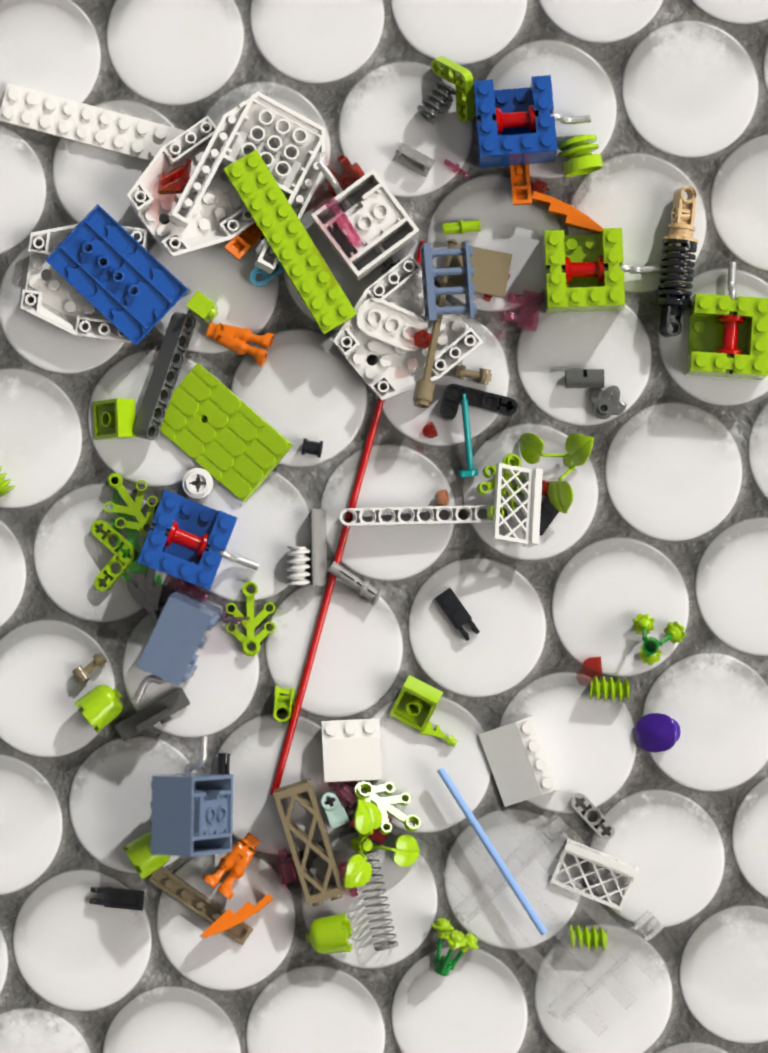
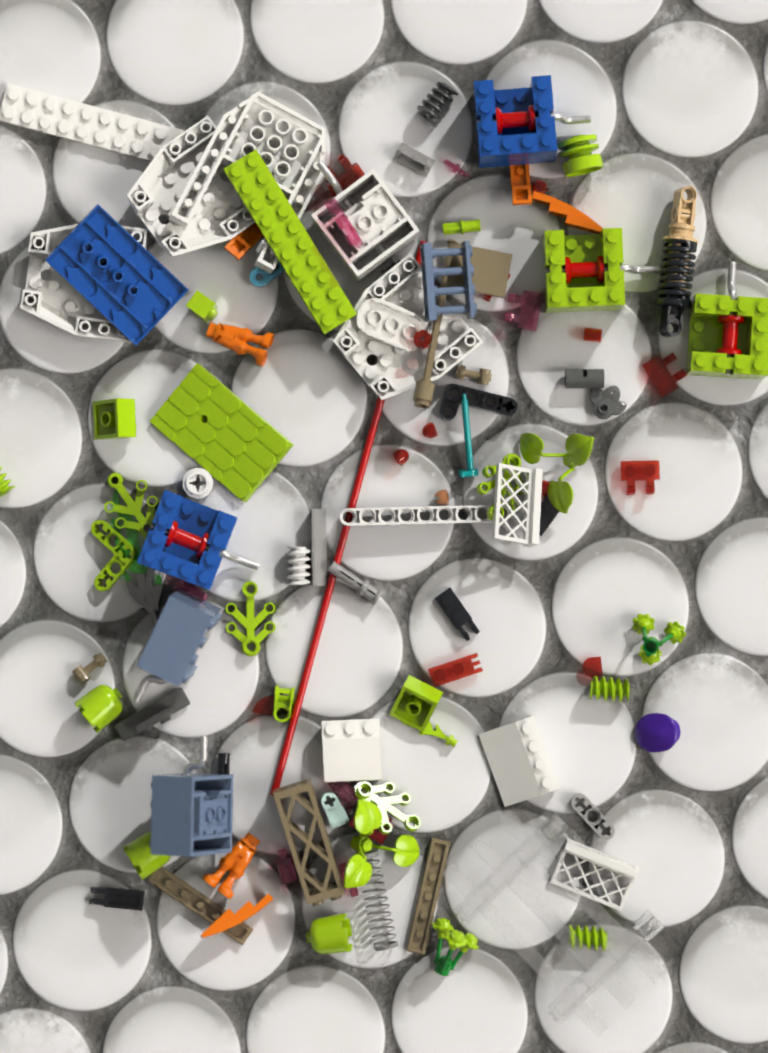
(164, 376): dark grey beam -> none
(175, 180): clear red slope -> none
(233, 620): bracket -> none
(264, 706): none -> clear red tile
(312, 447): black bush -> none
(401, 456): none -> clear red hinge
(428, 896): none -> dark tan tile
(454, 670): none -> clear red hinge
(463, 84): lime beam -> none
(492, 851): light blue piece -> none
(592, 335): none -> clear red hinge
(640, 471): none -> clear red plate
(660, 376): none -> clear red plate

